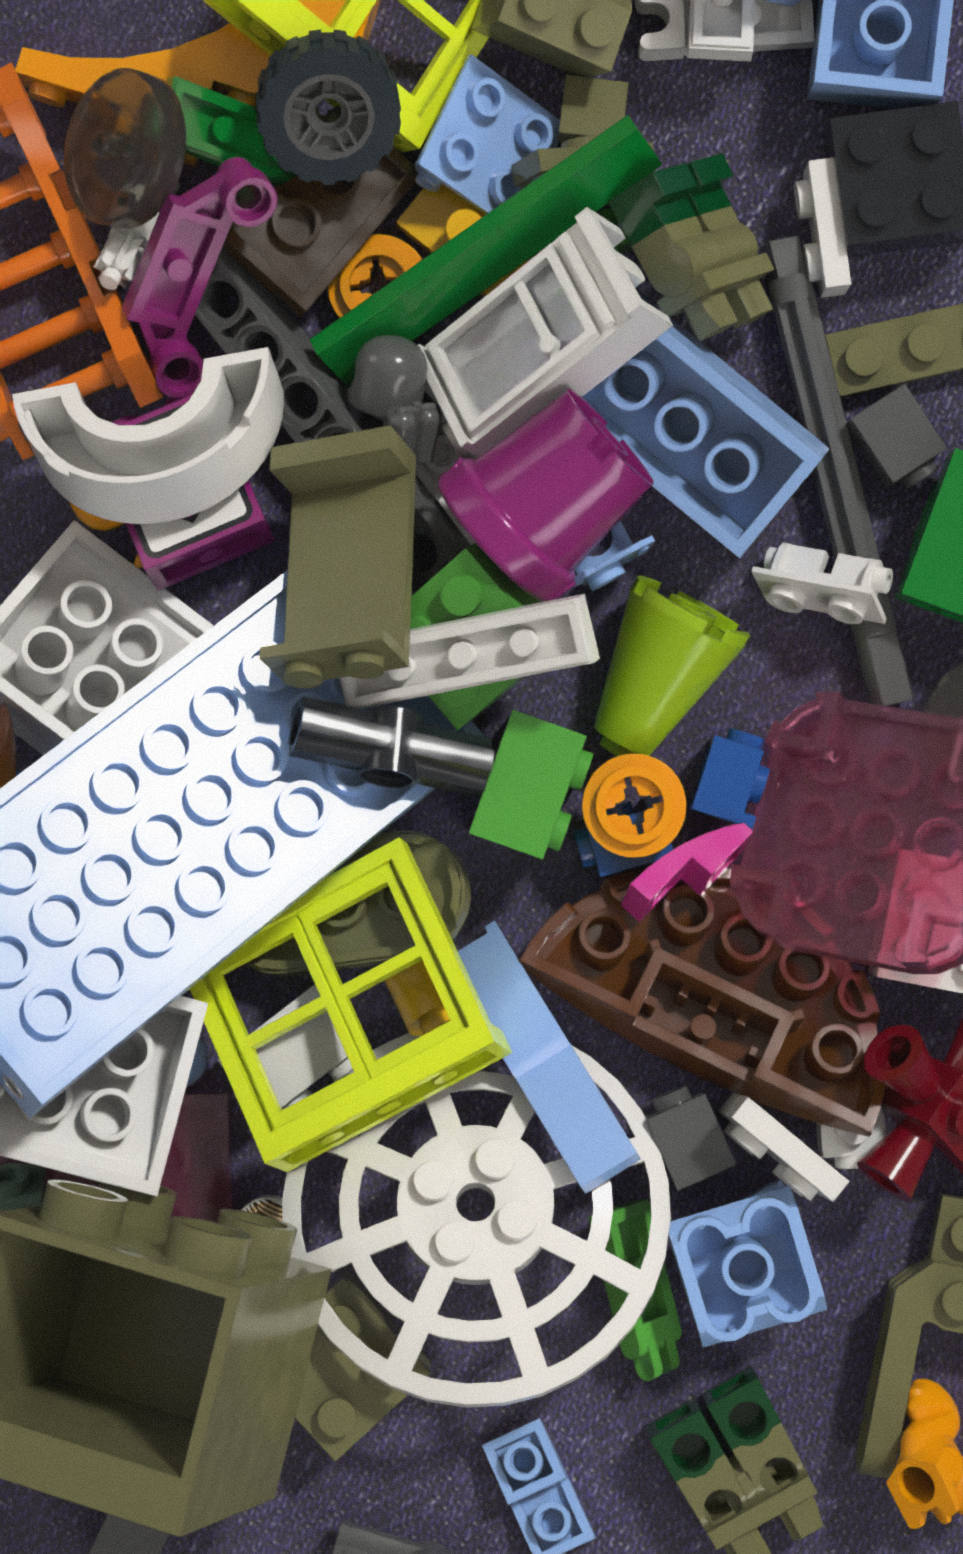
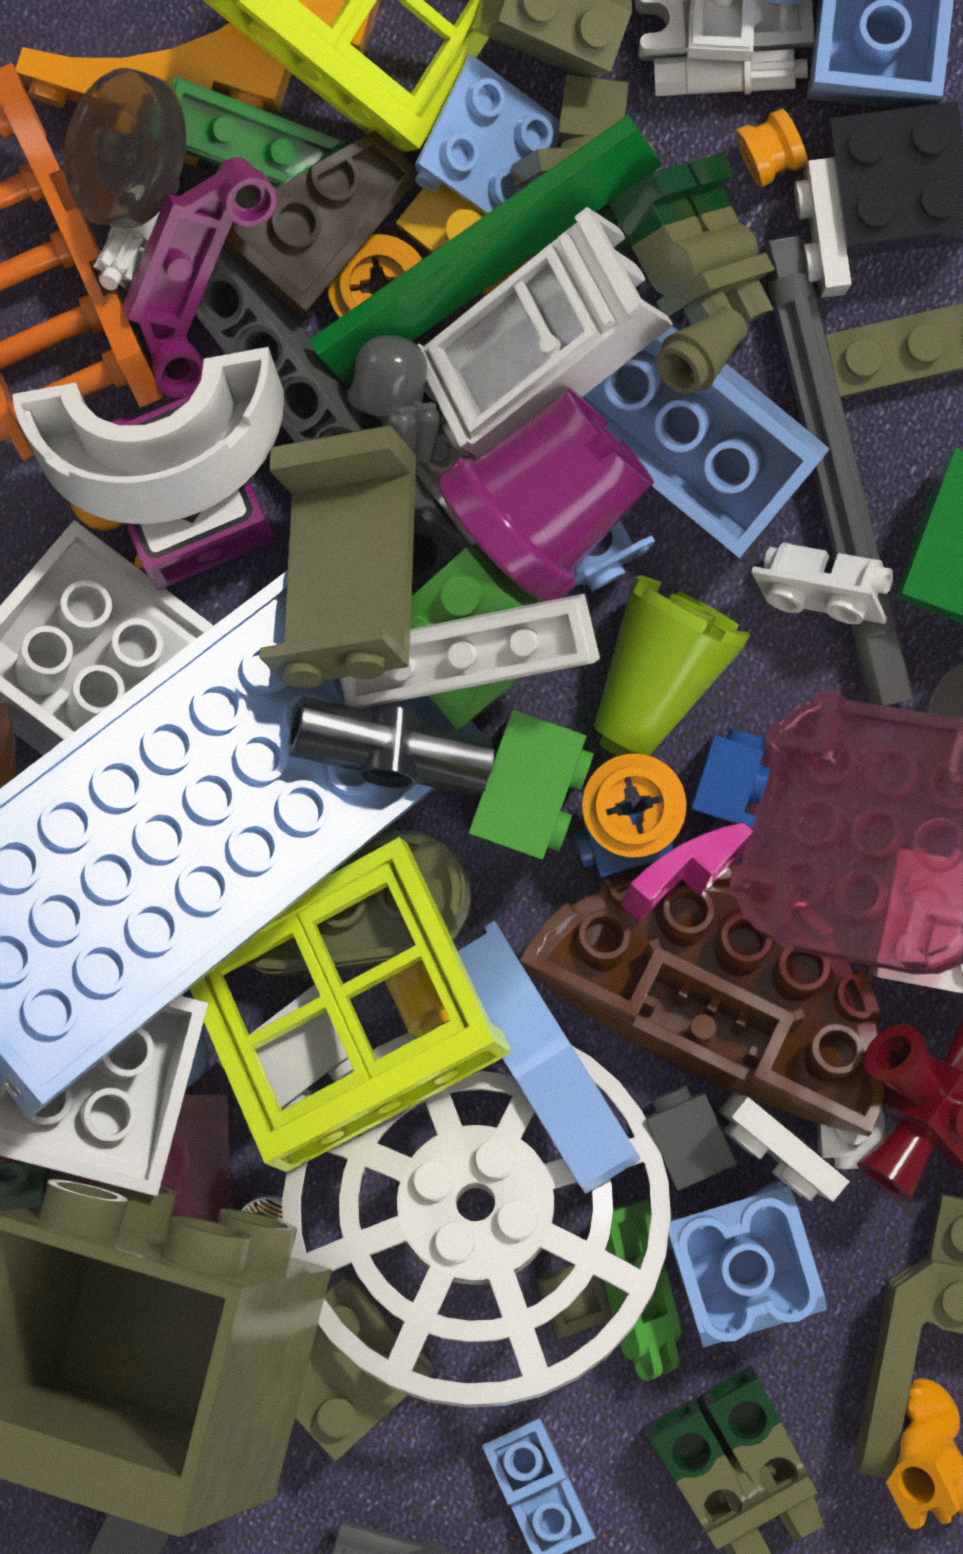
(348, 136): black wheel -> none
(585, 1311): none -> olive tile
(698, 353): none -> olive cone
(702, 76): none -> white piece
(771, 147): none -> light orange wheel
(897, 439): dark grey brick -> none

